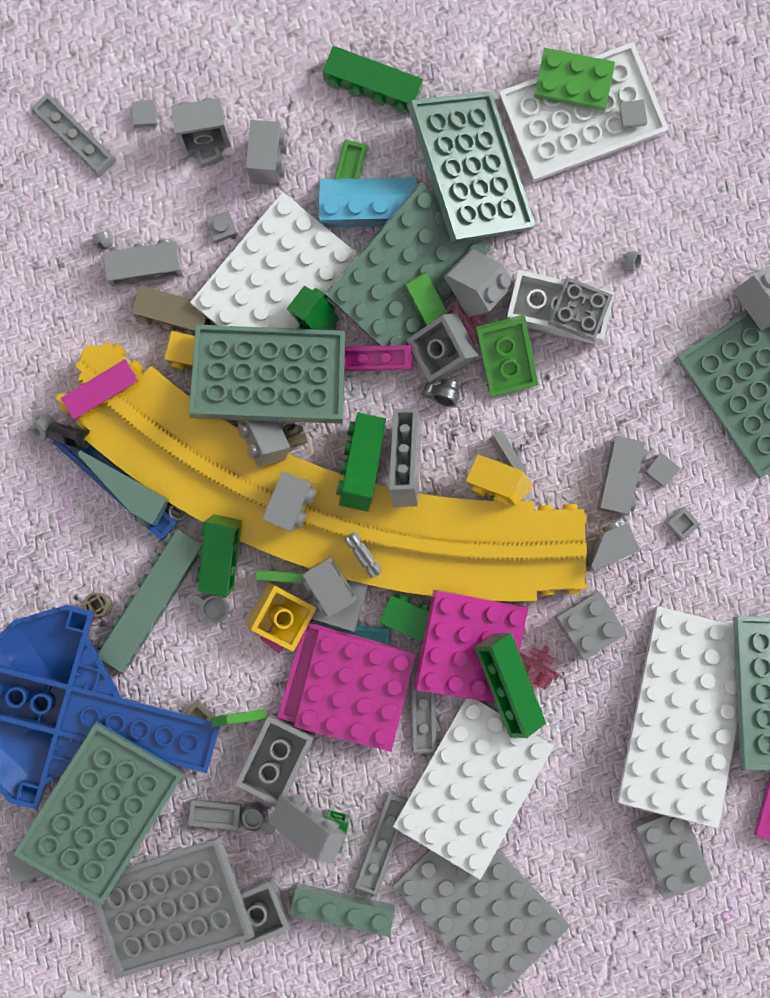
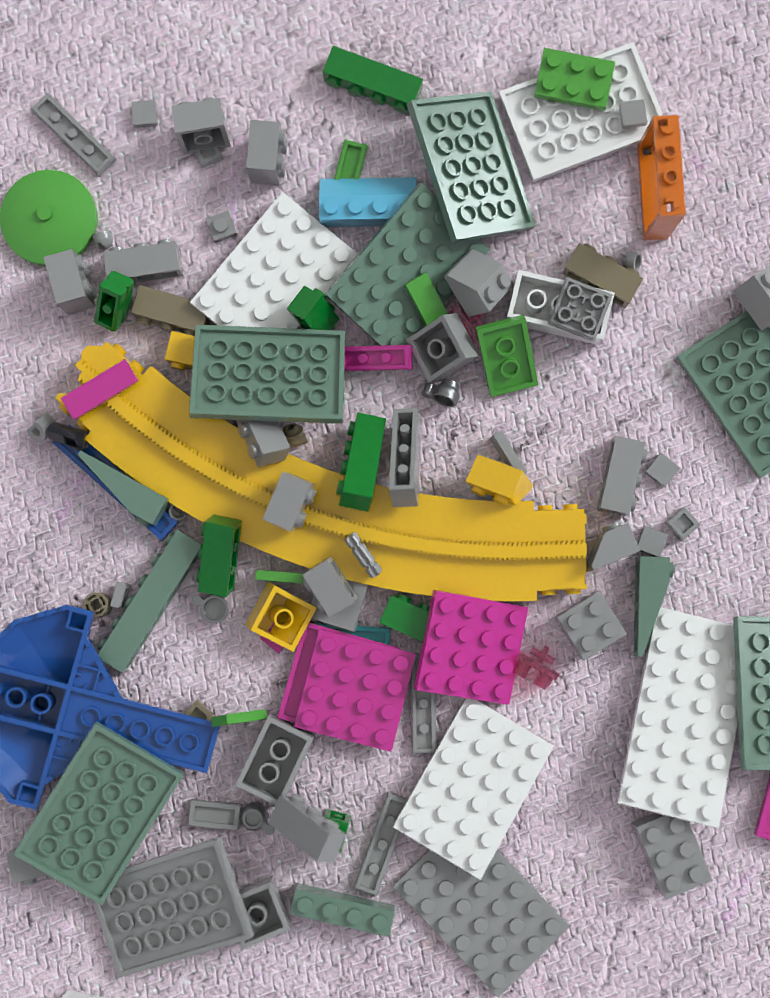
(48, 216): none -> bright green dish
(70, 281): none -> light grey brick
(113, 301): none -> green brick
(120, 595): none -> light grey tile
(510, 685): green brick -> none
(603, 273): none -> dark tan brick
(651, 584): none -> sand green slope
(652, 541): none -> light grey tile
(661, 177): none -> orange window

